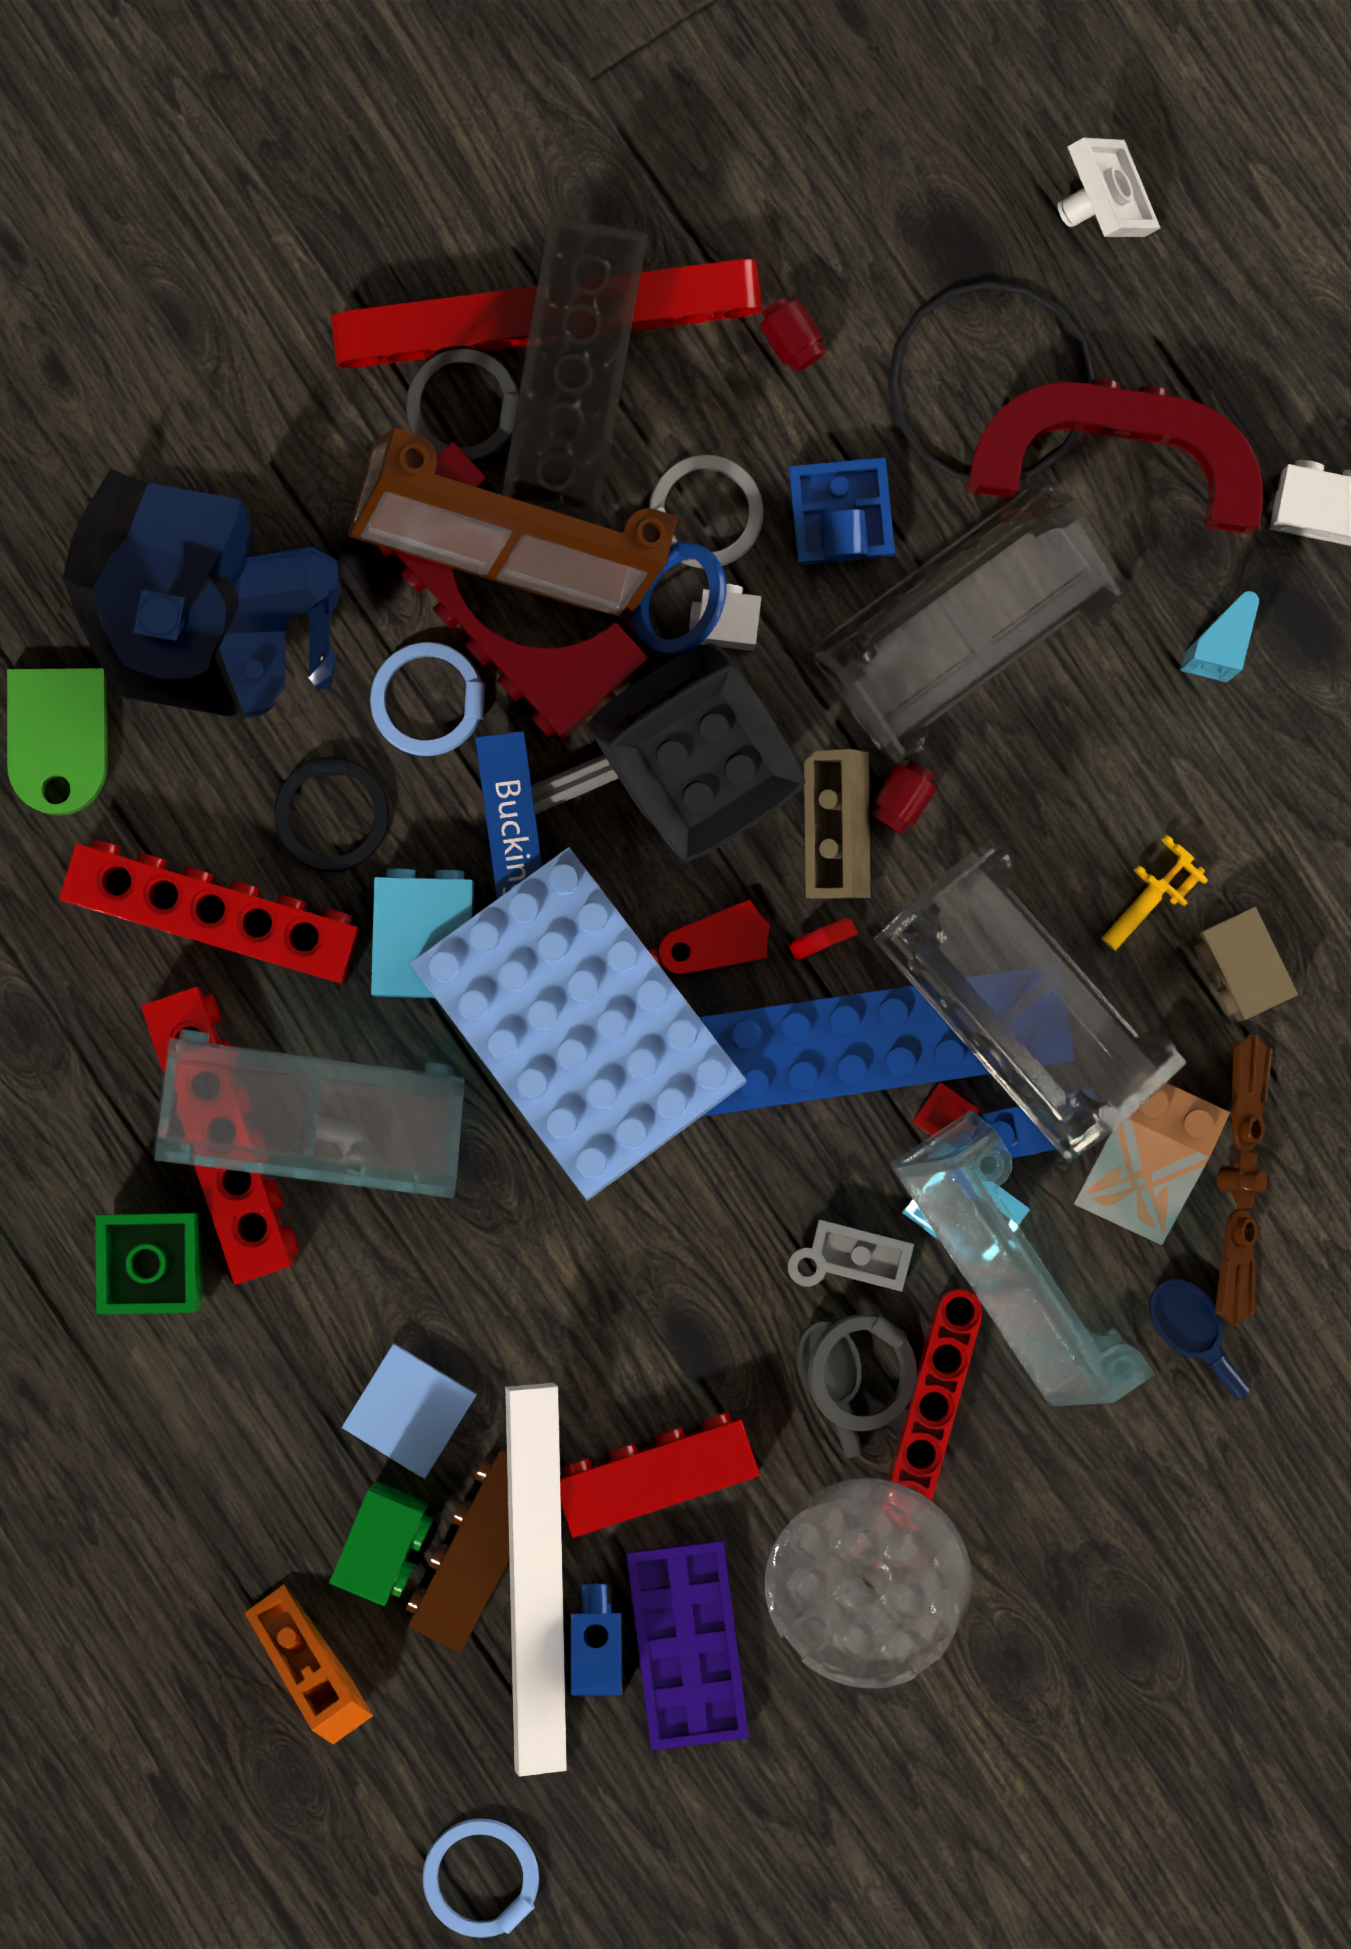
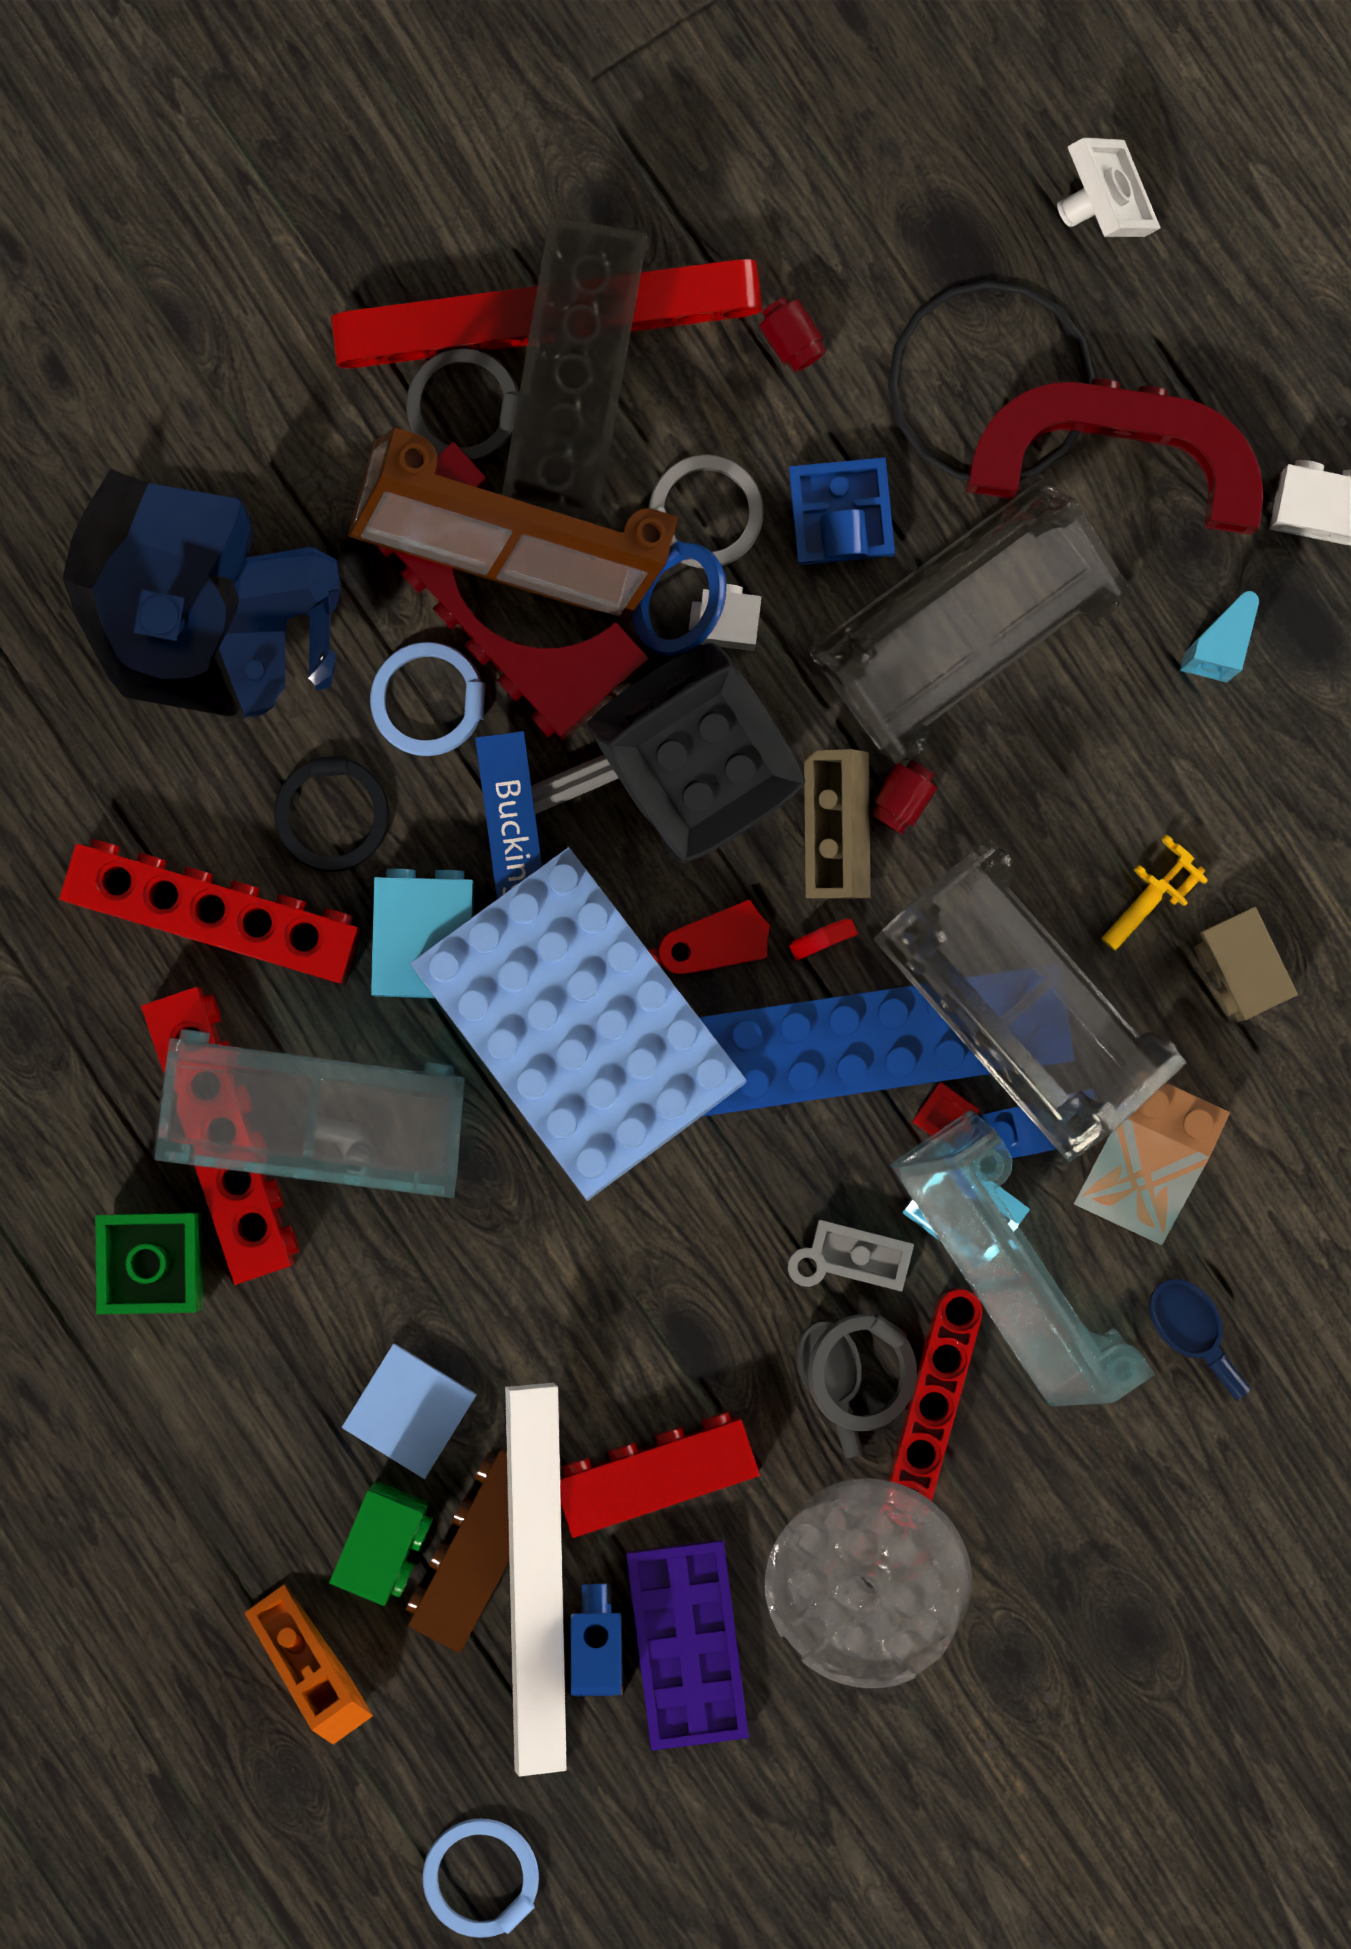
(57, 732): bright green tile -> none
(1249, 1093): reddish brown piece -> none

